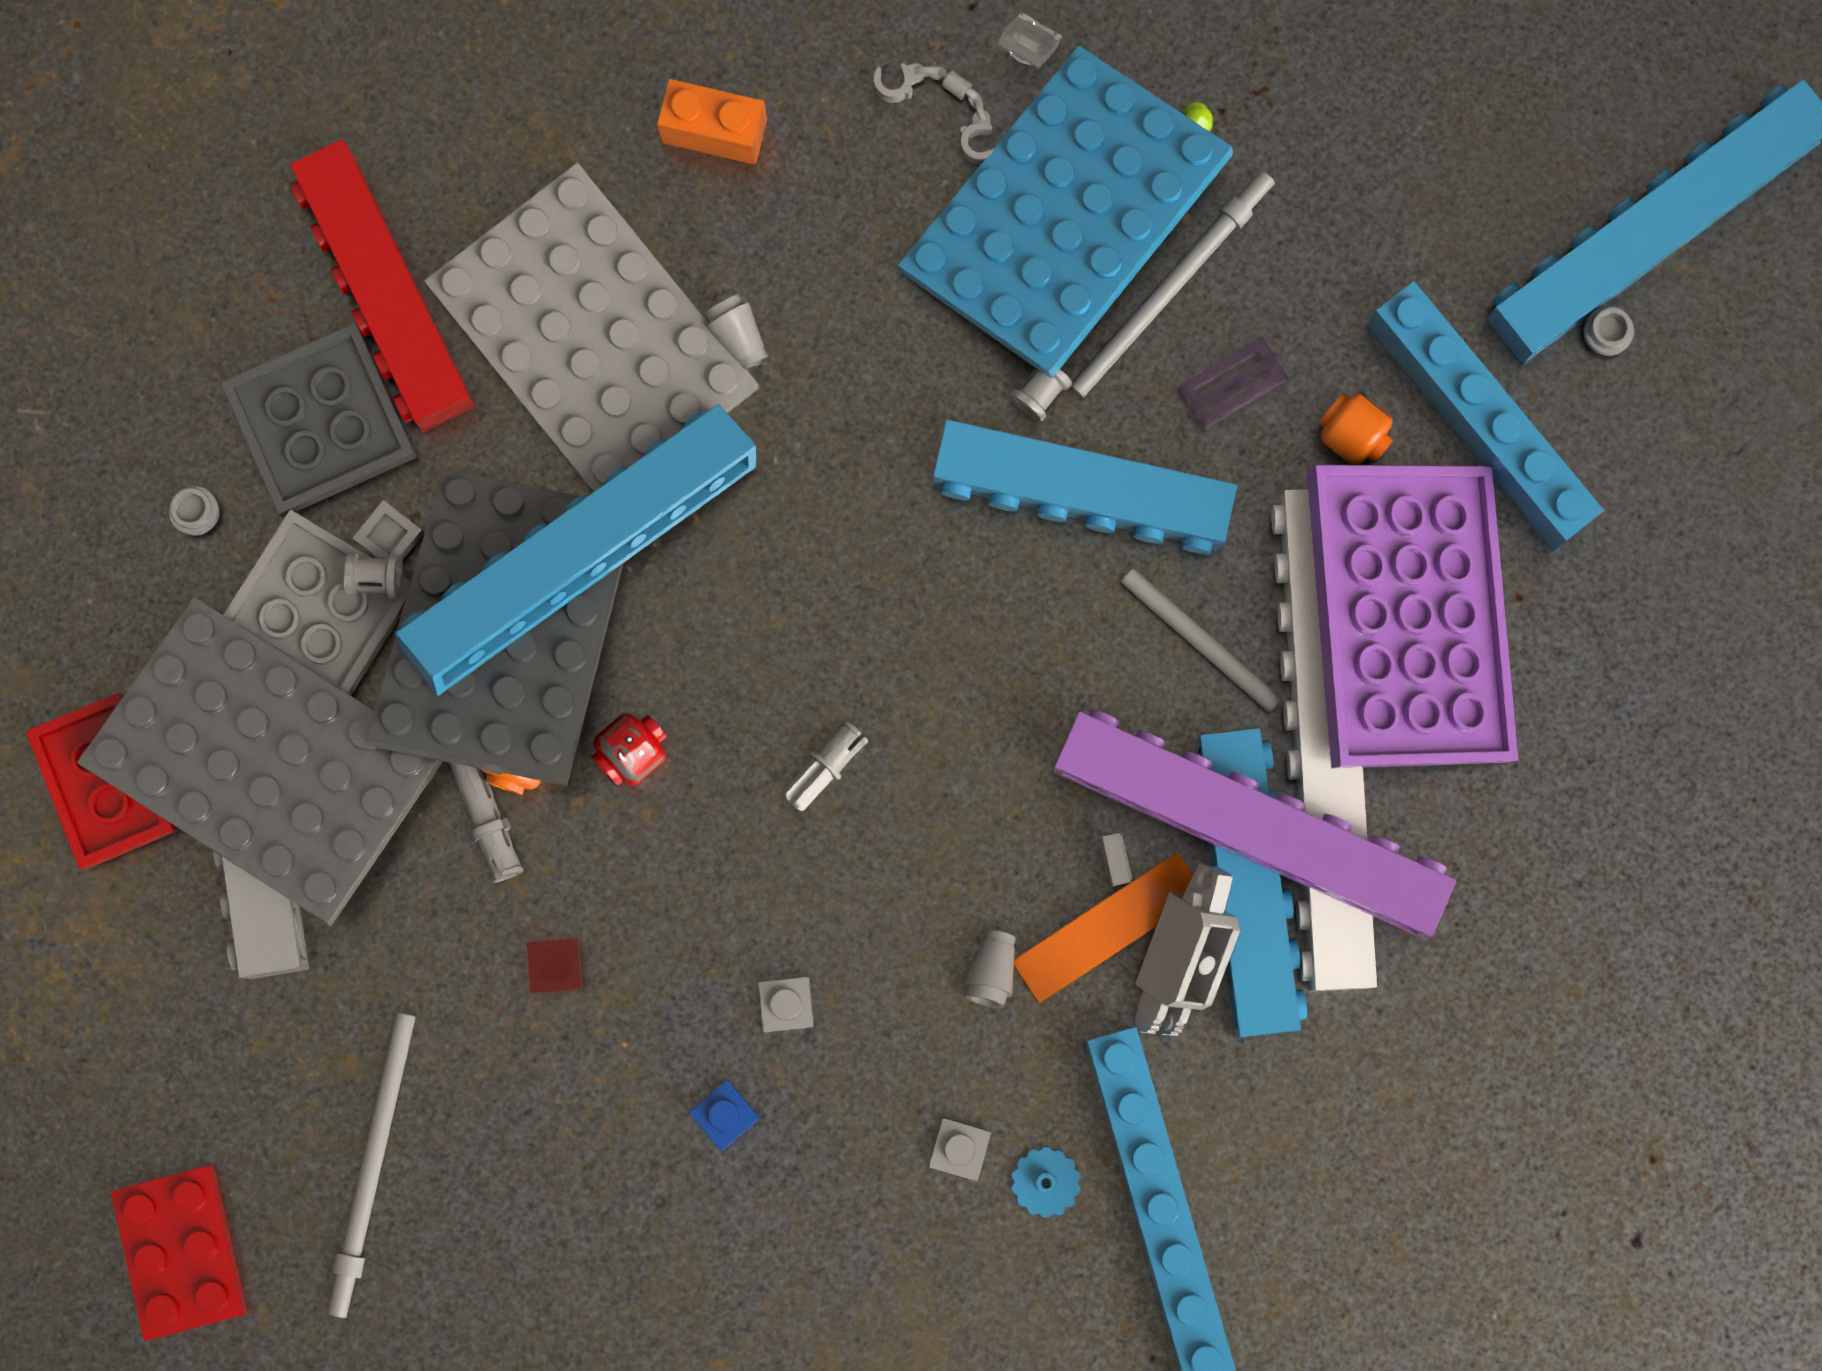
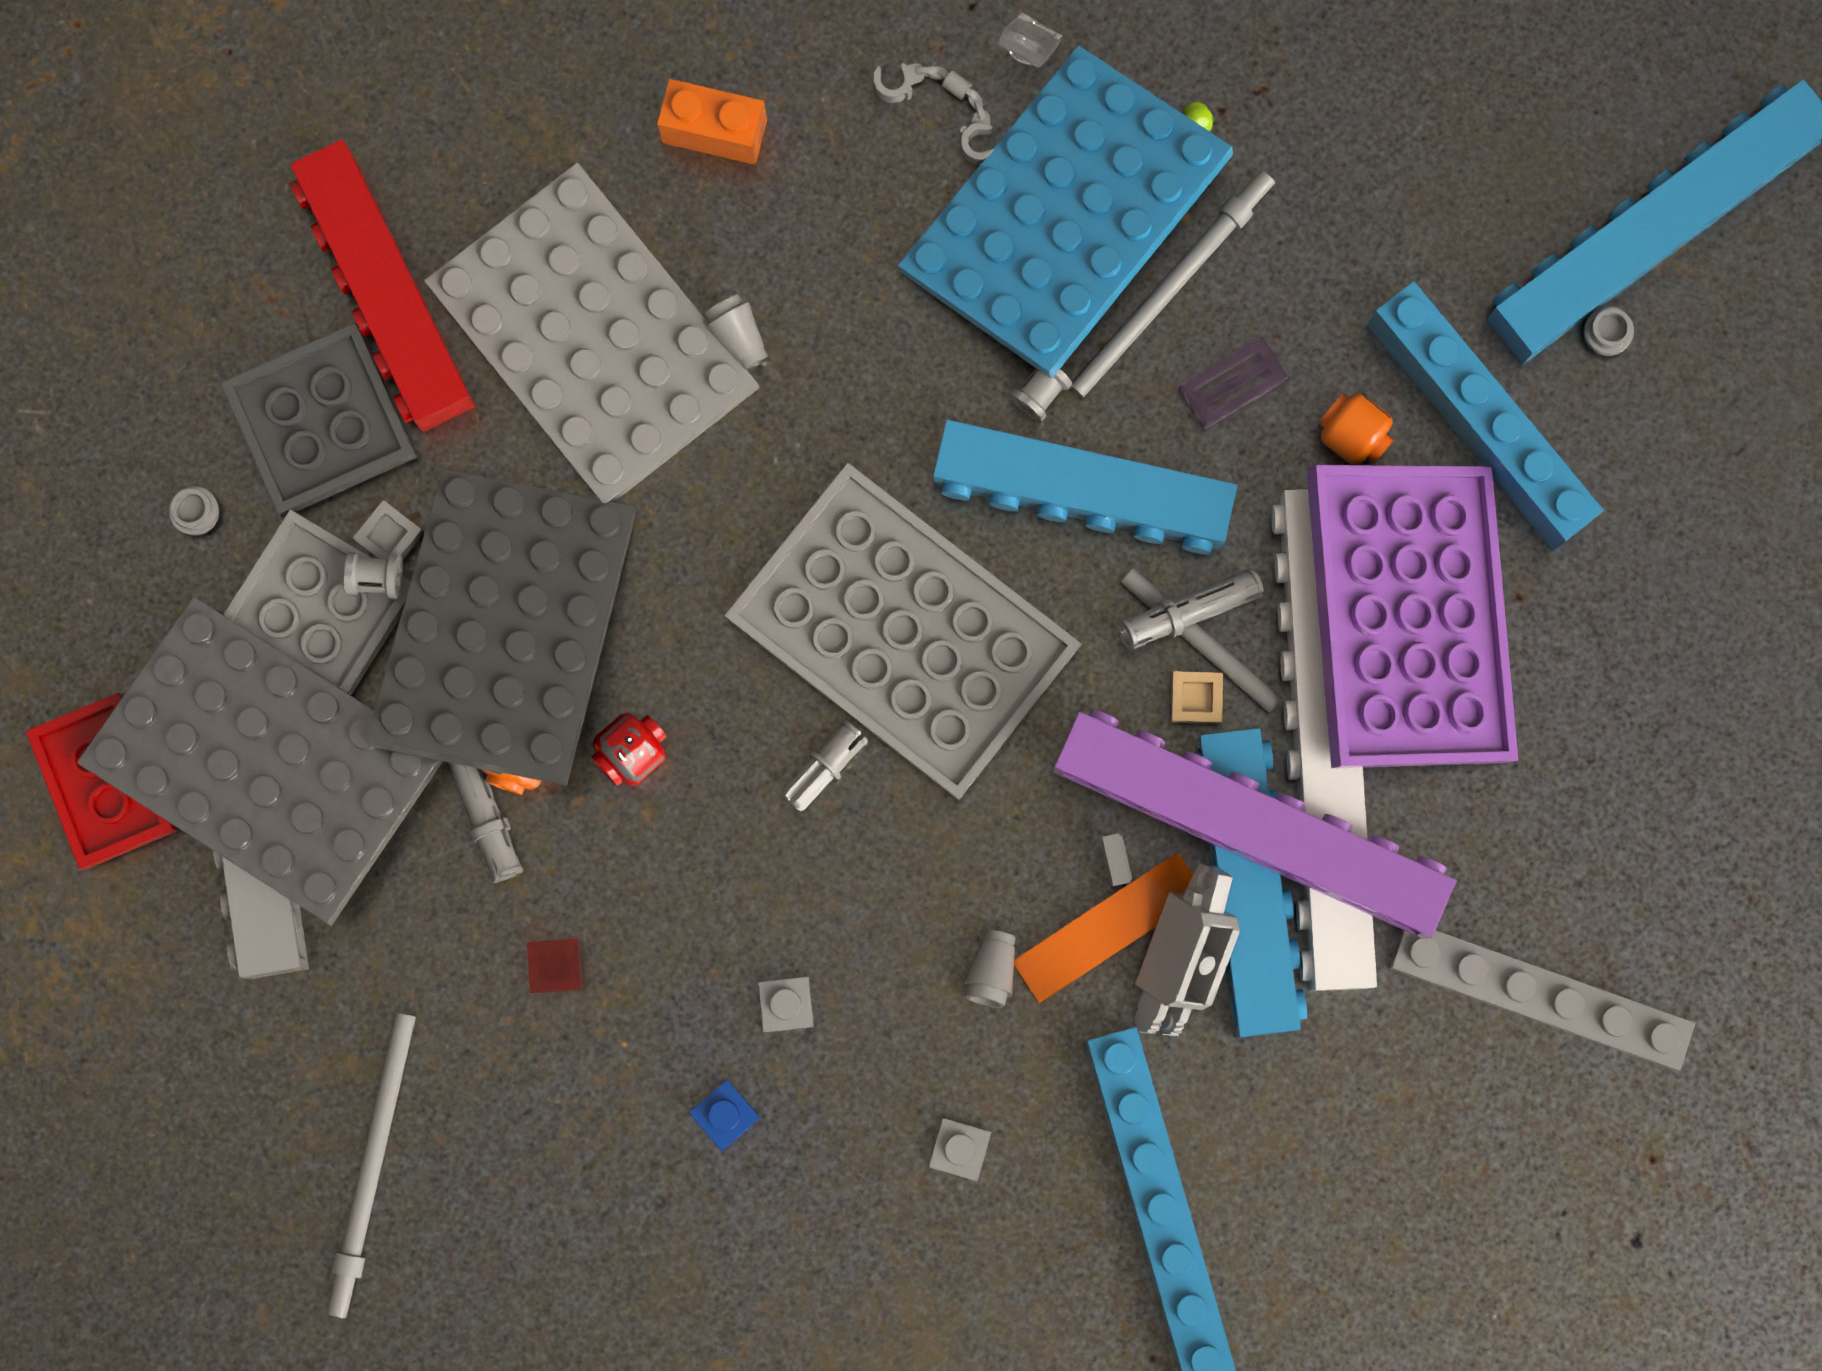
(179, 1252): red plate -> none
(576, 548): dark azure brick -> none
(903, 631): none -> light grey plate
(1046, 1182): dark azure piece -> none
(1174, 615): none -> light grey pin
(1196, 697): none -> tan plate
(1545, 997): none -> light grey plate

